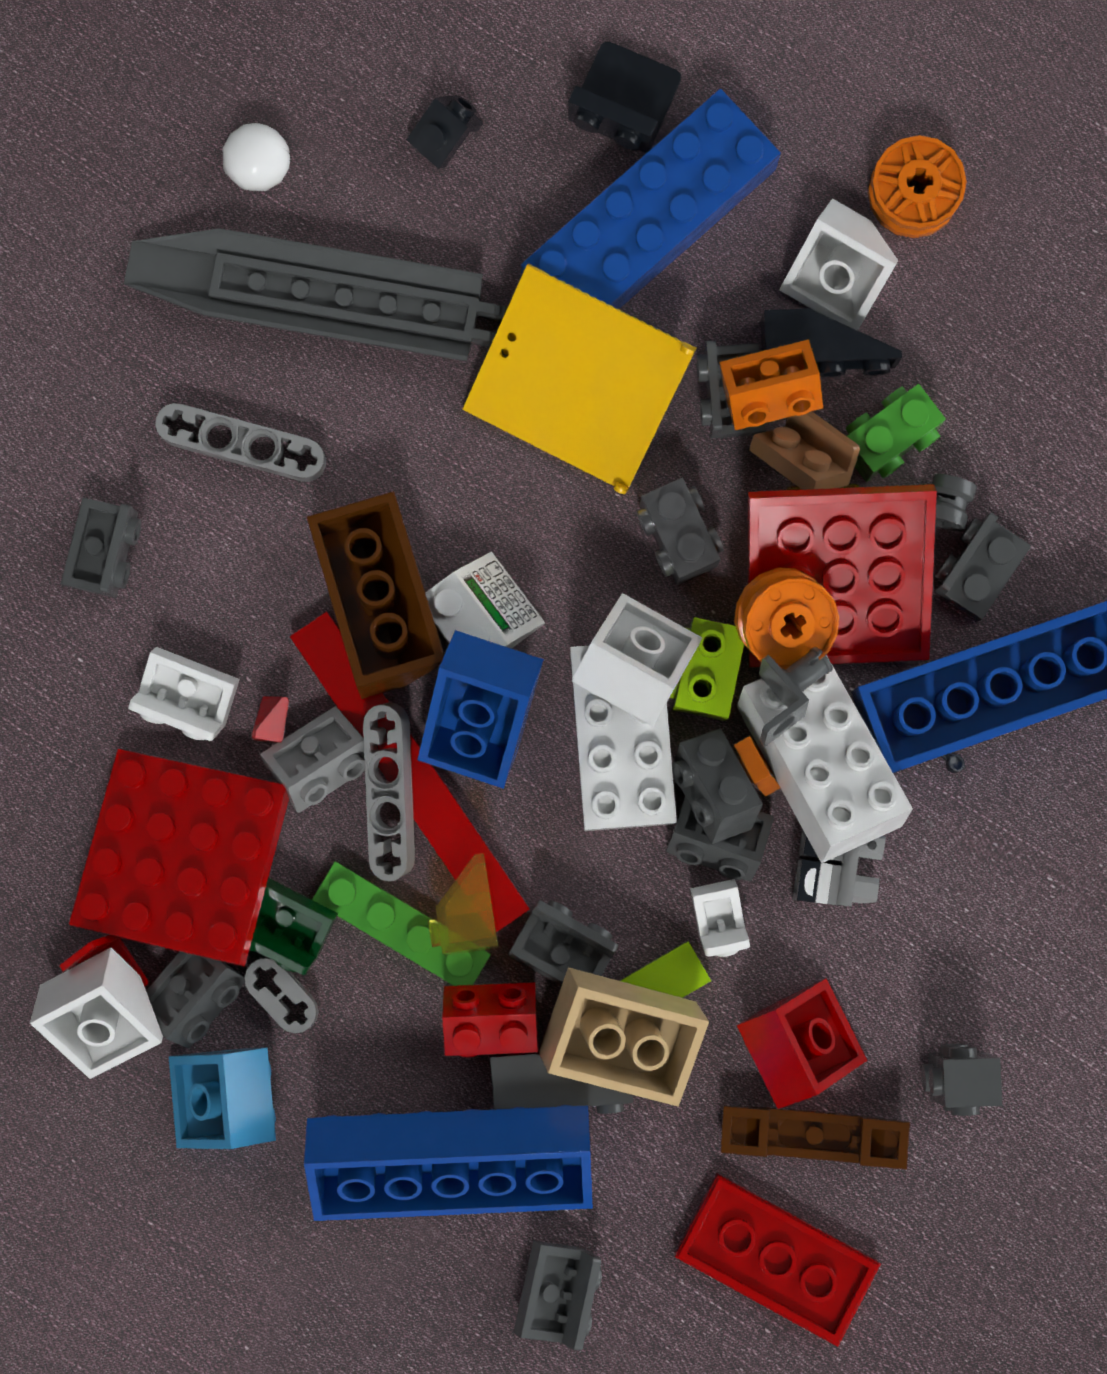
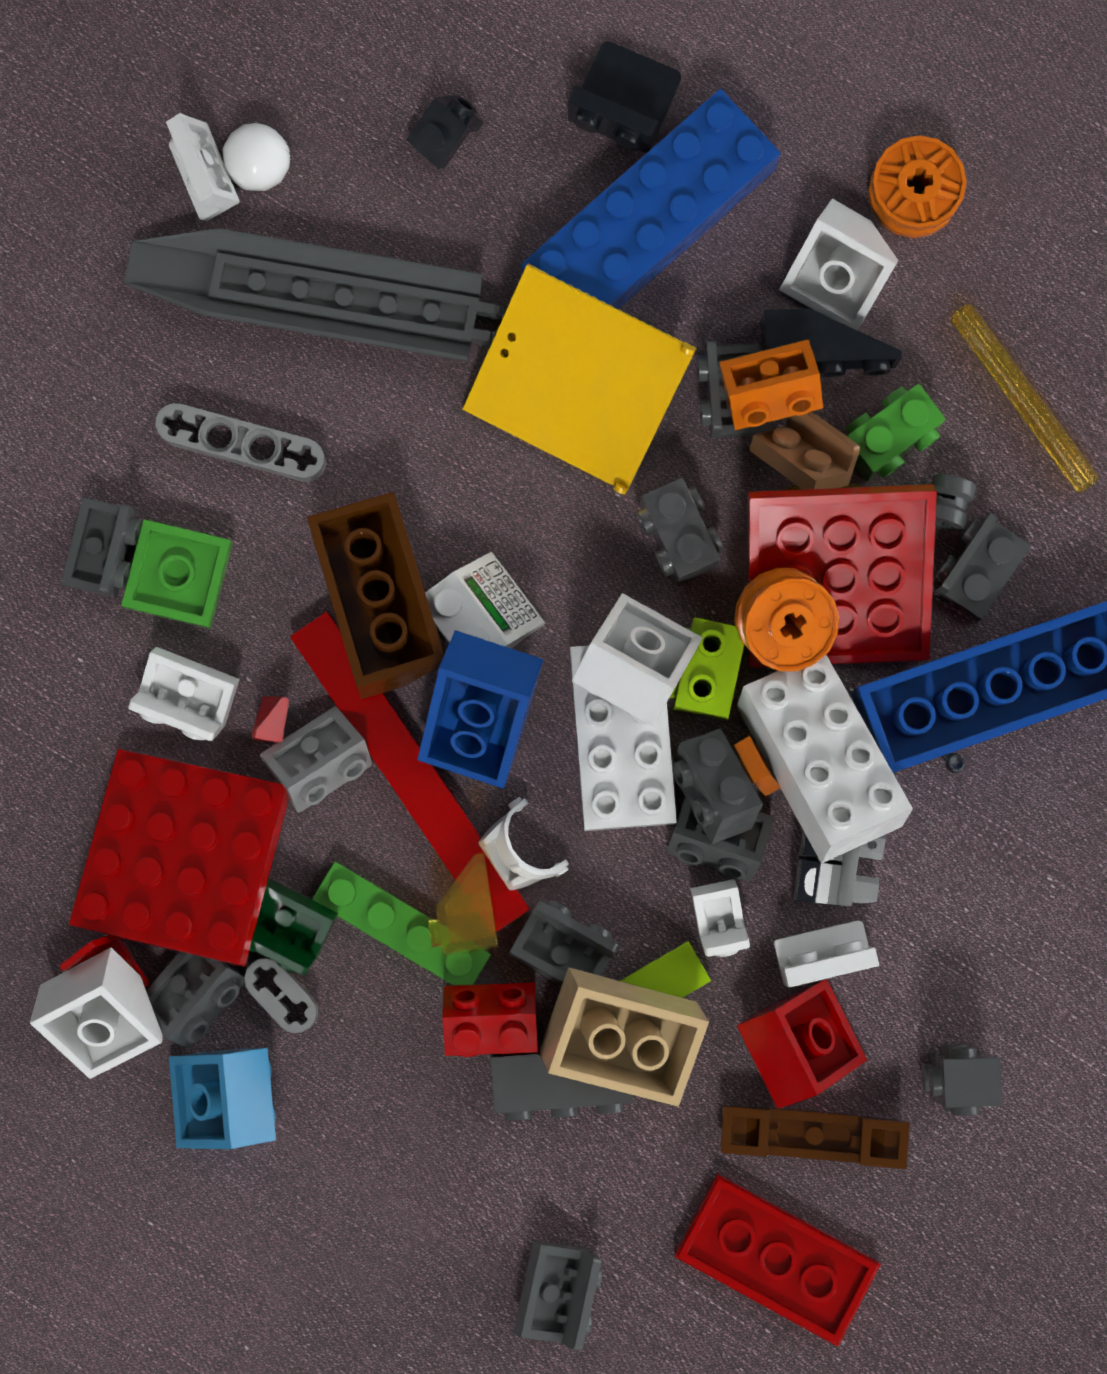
(177, 574): none -> bright green plate
(201, 166): none -> white bracket
(396, 792): light grey beam -> none
(448, 1163): blue brick -> none
(507, 863): none -> white helmet
(789, 687): dark grey bracket -> none
(824, 953): none -> white bracket
(1024, 398): none -> clear yellow axle

